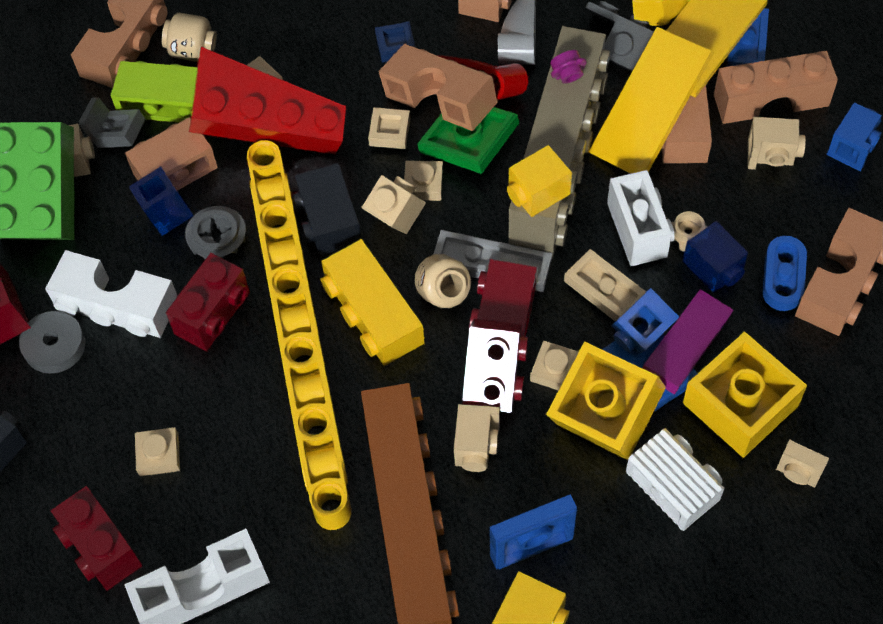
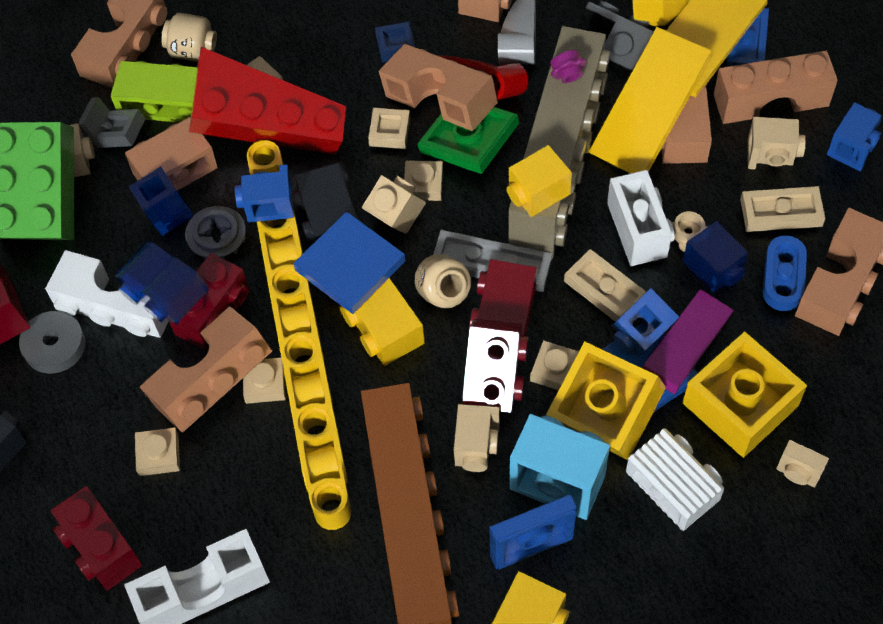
(161, 283): none -> clear blue brick
(189, 392): none -> nougat arch
(265, 382): none -> tan plate
(266, 195): none -> blue brick
(349, 262): none -> blue tile
(558, 462): none -> medium azure brick
(782, 209): none -> tan plate

